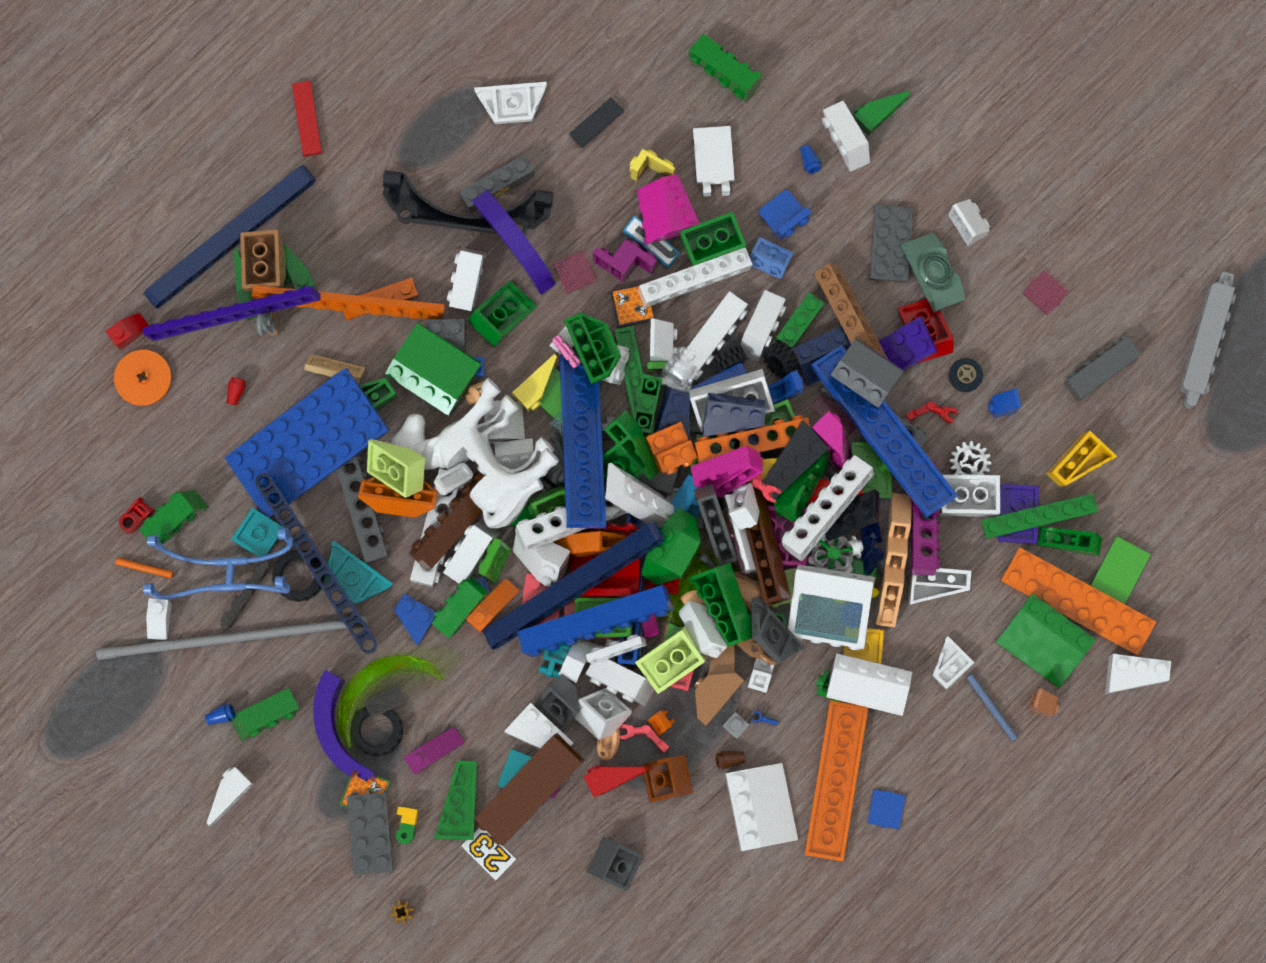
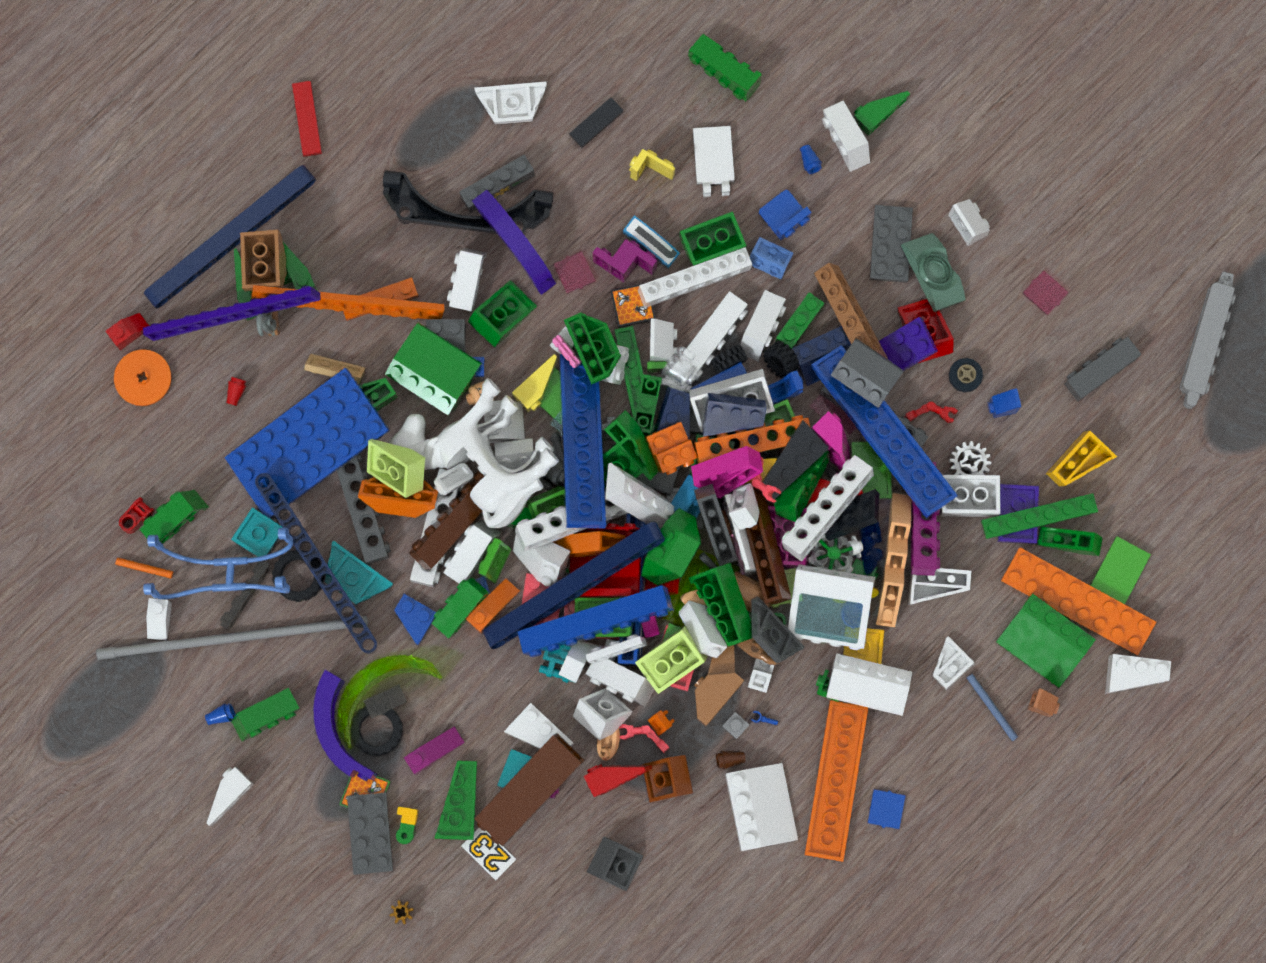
(559, 703): dark grey slope -> none
(665, 209): dark pink wedge -> none

